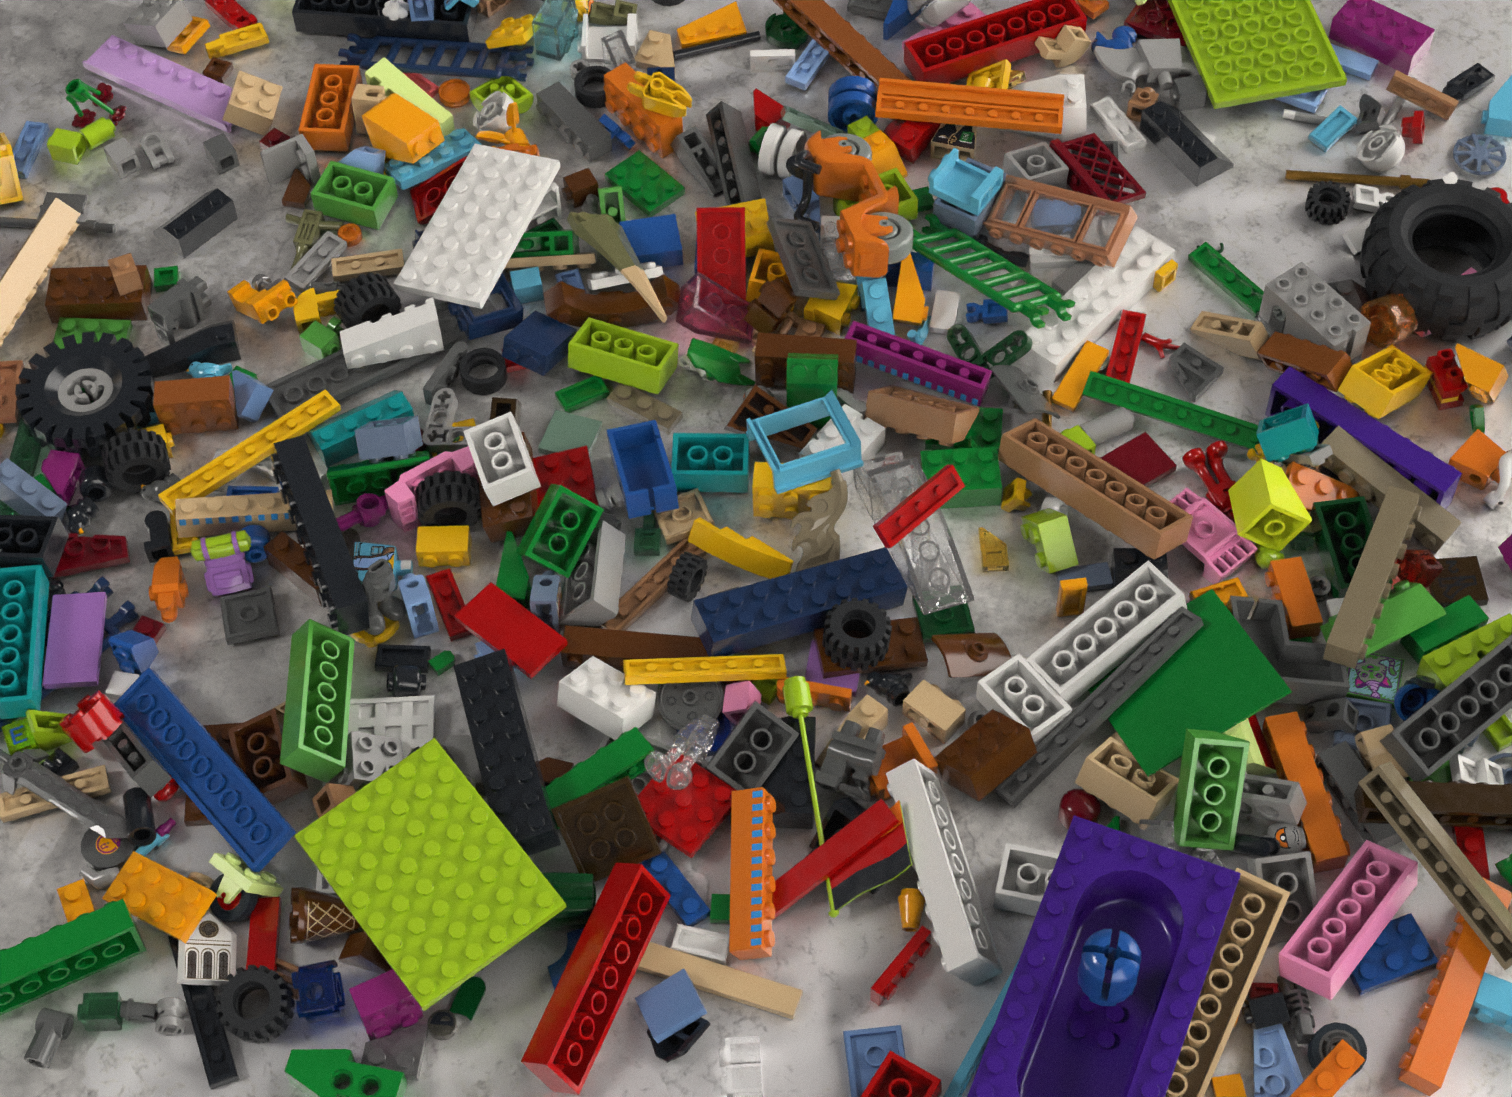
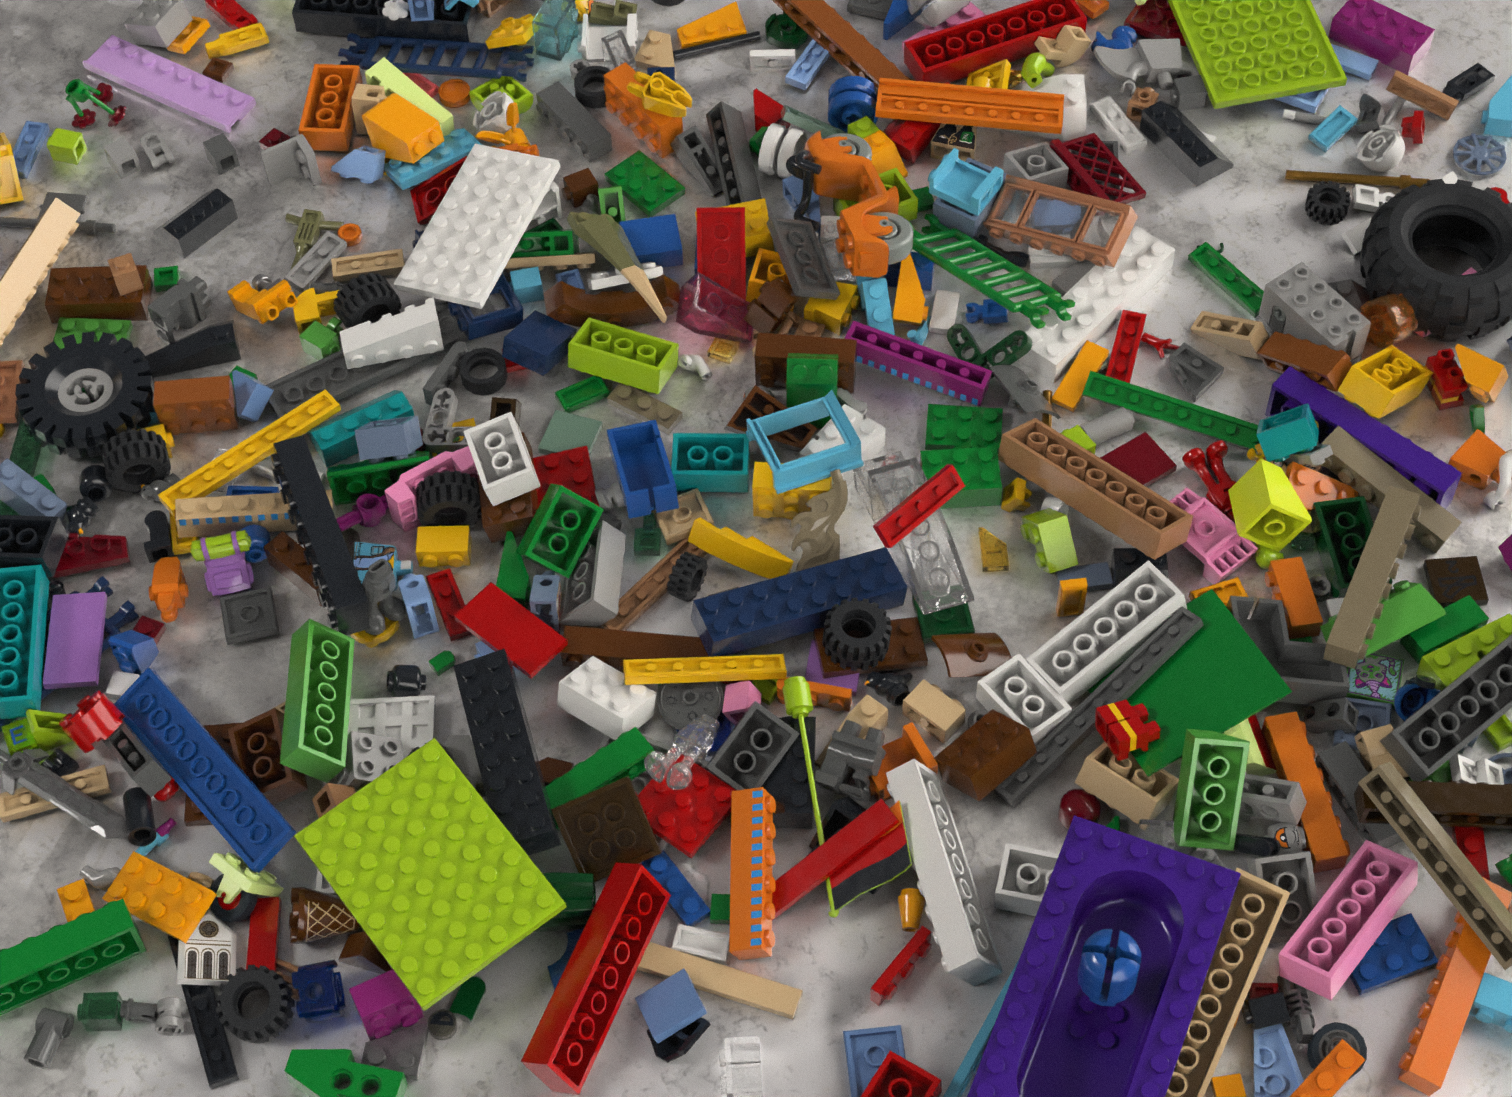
(63, 473): magenta slope -> none
(98, 132): lime brick -> none
(103, 852): tile -> none
(206, 369): medium azure animal -> none
(252, 103): tan brick -> none
(297, 191): reddish brown tile -> none
(354, 195): bright green brick -> none
(391, 655): black tile -> none
(615, 131): blue plate -> none
(718, 363): green shield -> none
(920, 414): medium nougat slope -> none
(1033, 67): none -> lime arm
(1124, 729): none -> red hips
(1165, 275): yellow tile -> none
(1419, 567): clear red slope -> none

